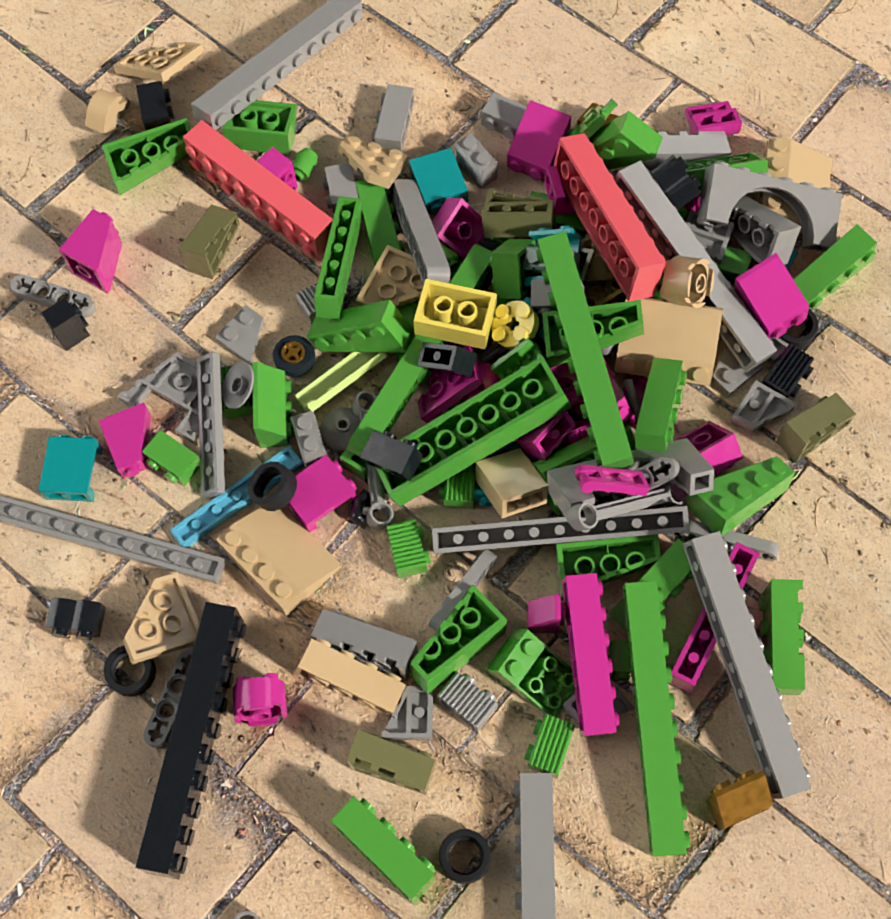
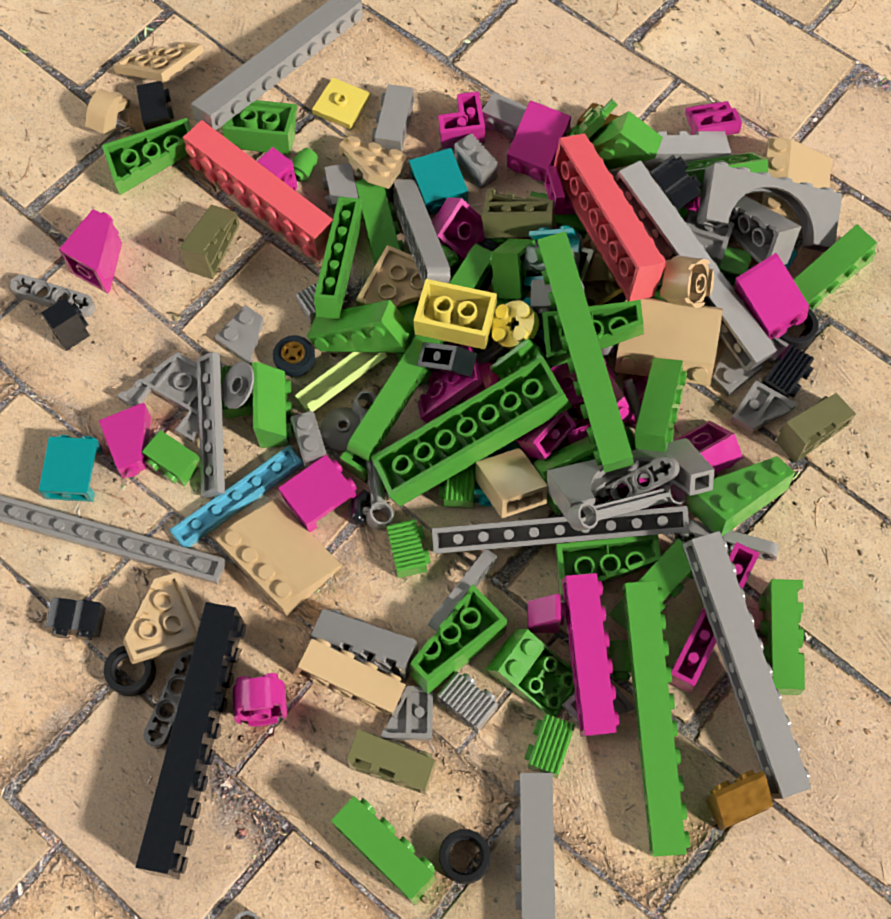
(261, 478): black tyre -> none
(341, 103): none -> light yellow plate
(392, 455): black brick -> none
(466, 121): none -> dark pink brick
(611, 480): dark pink plate -> none

